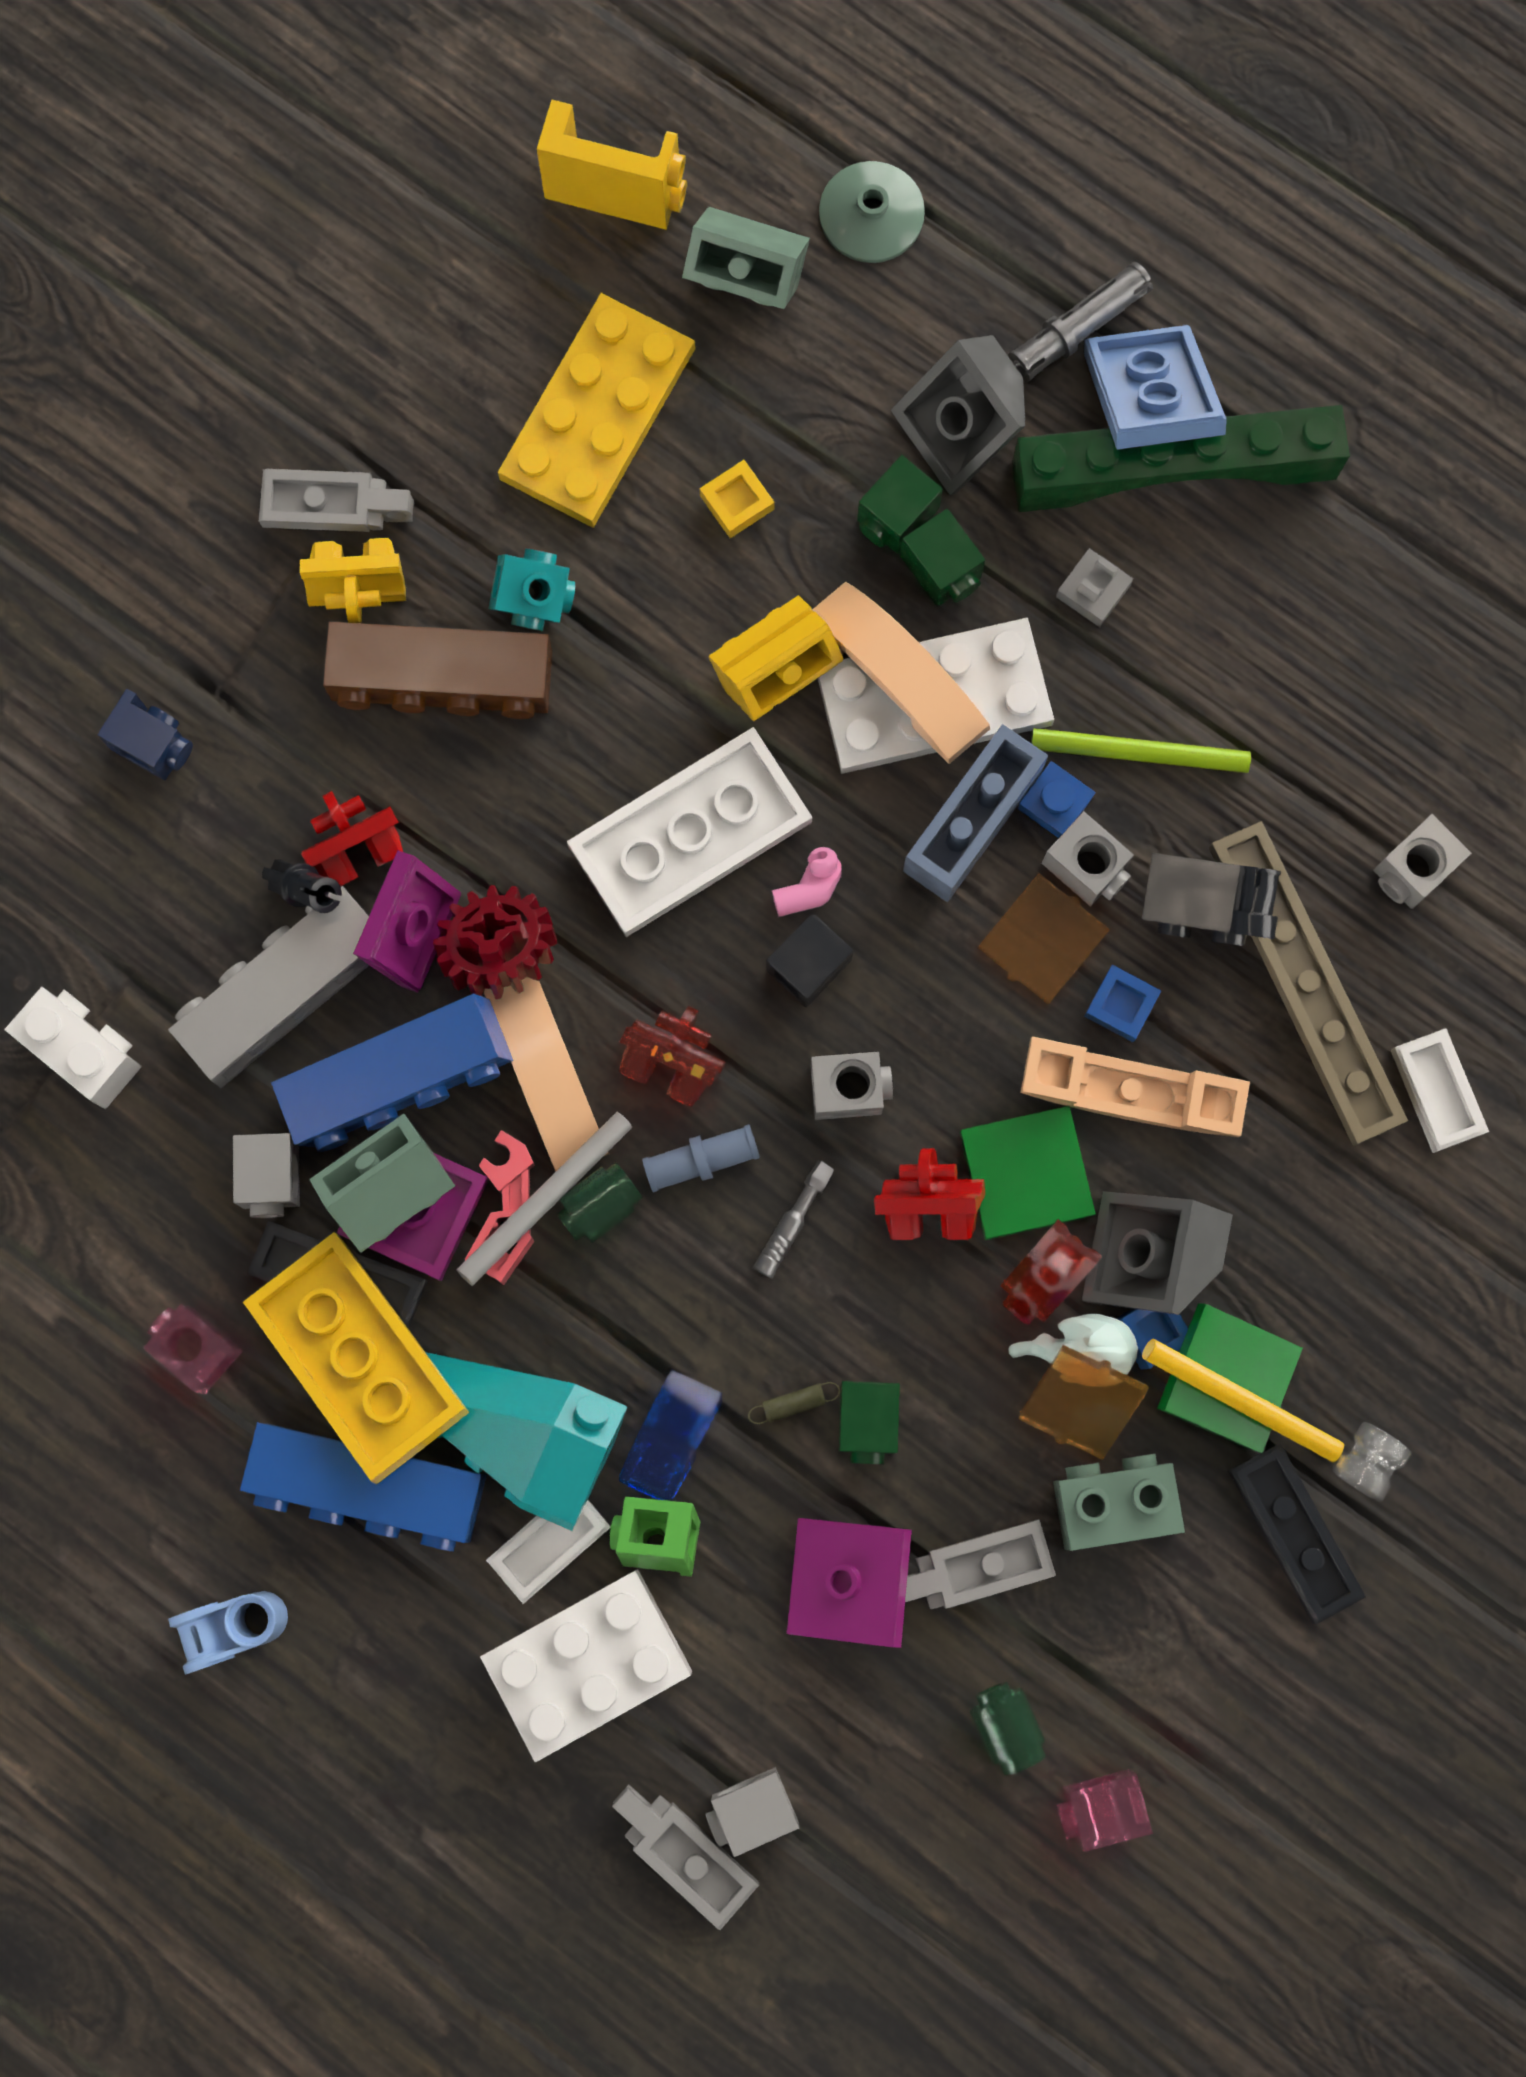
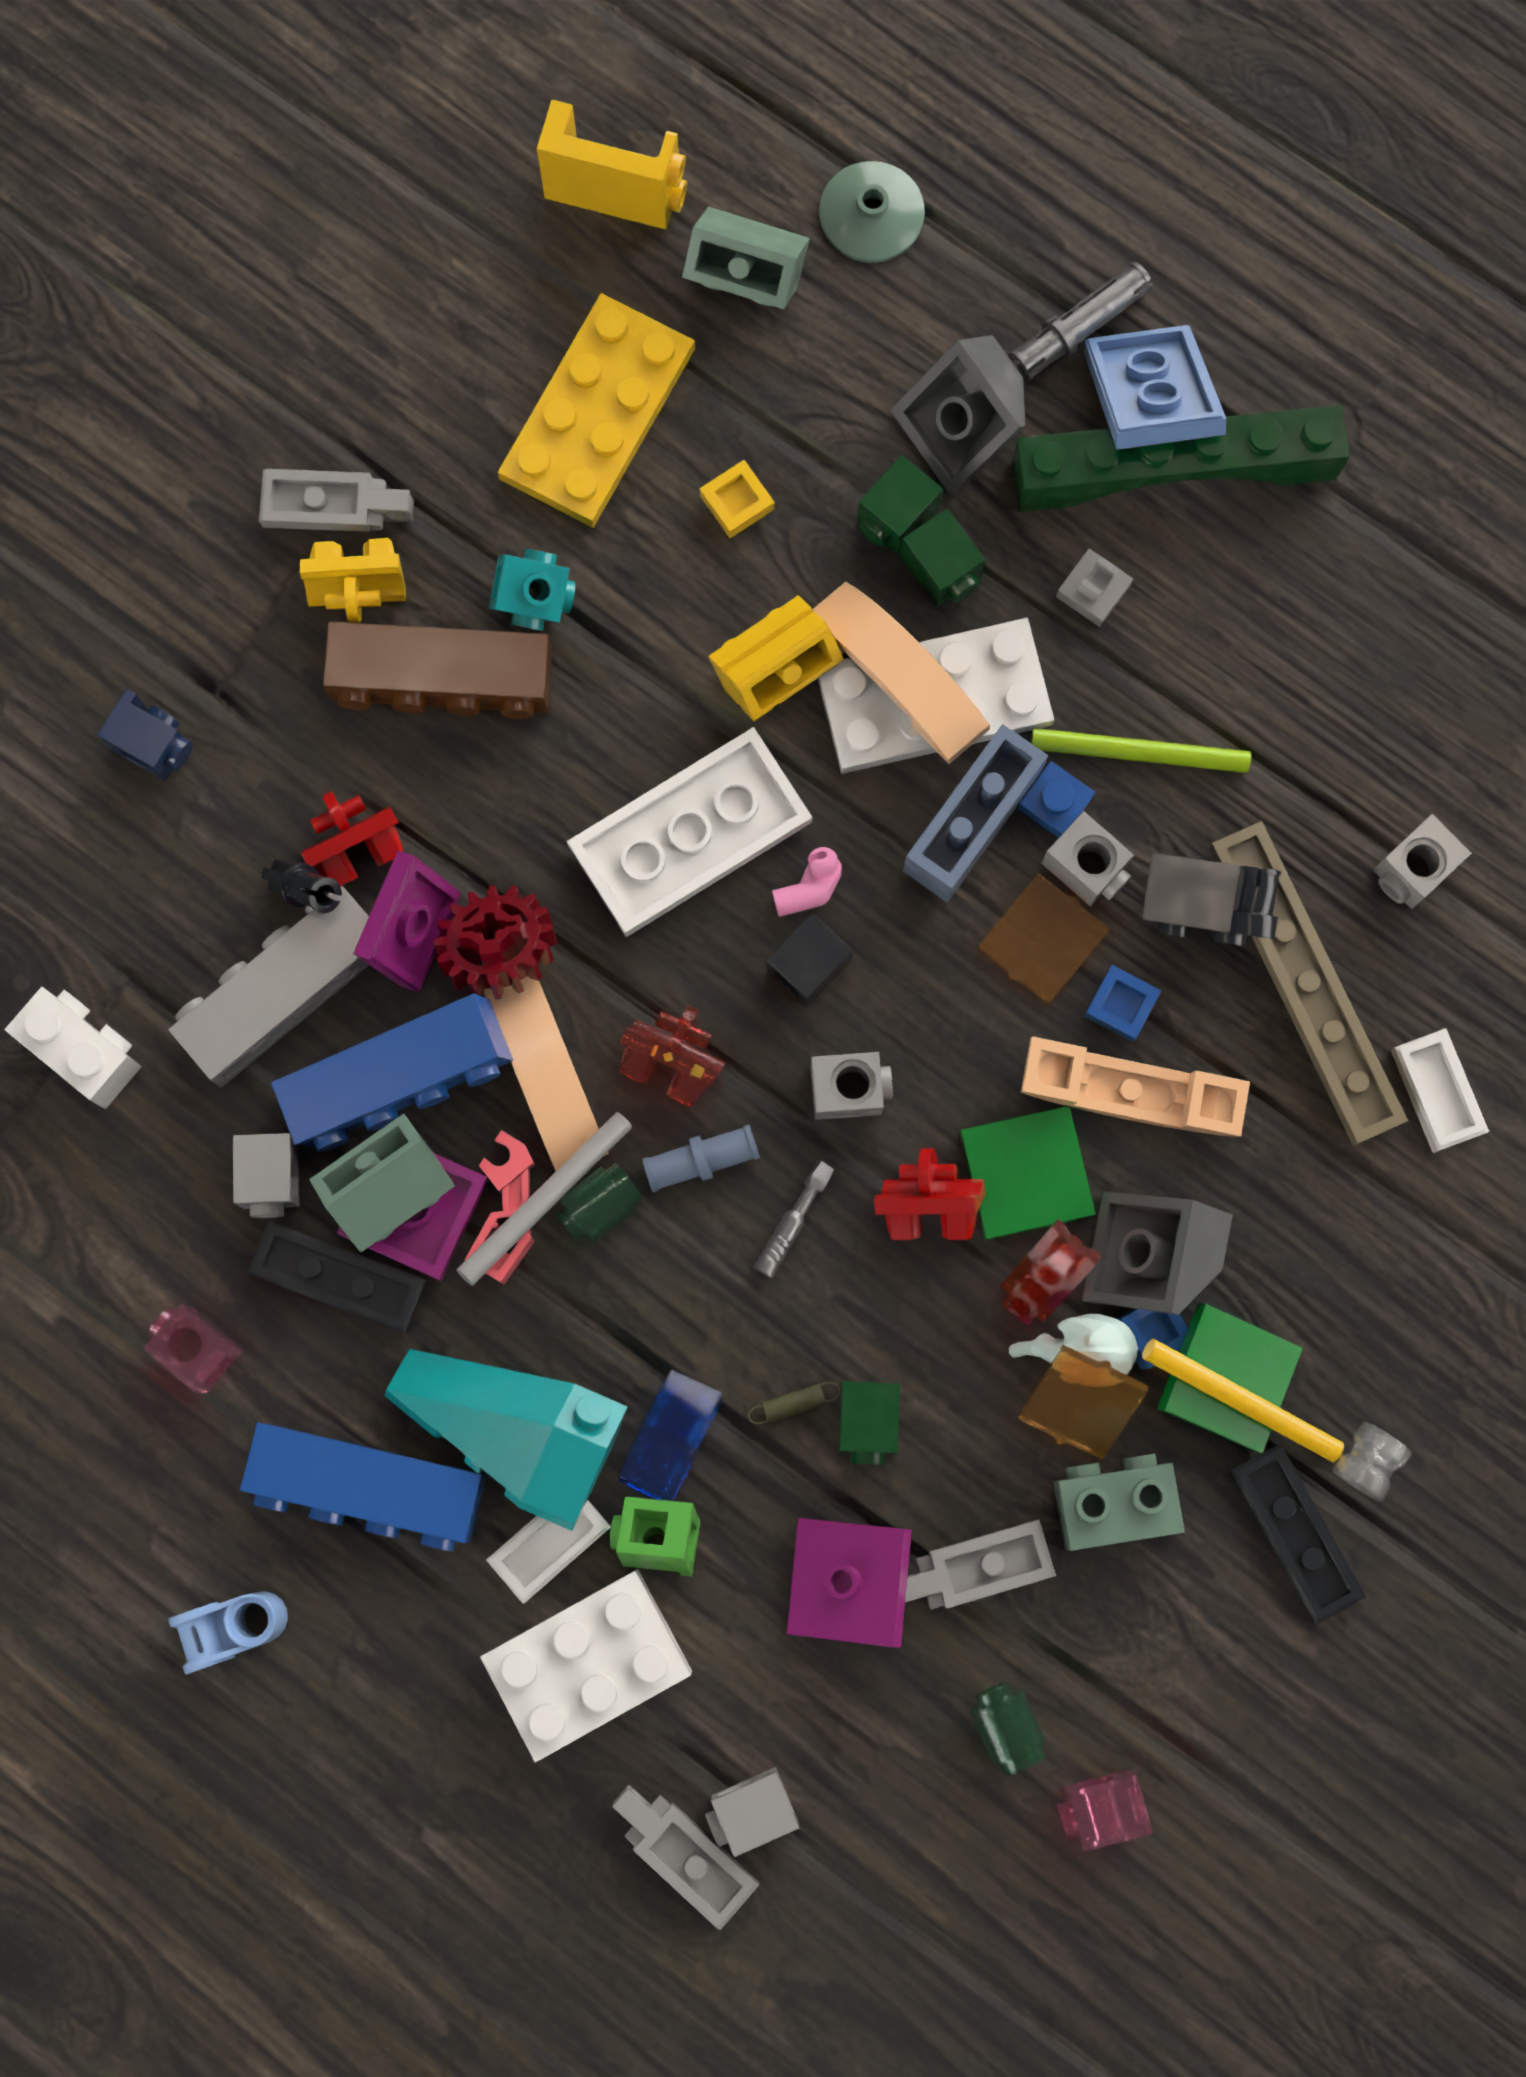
(355, 1358): yellow plate -> none

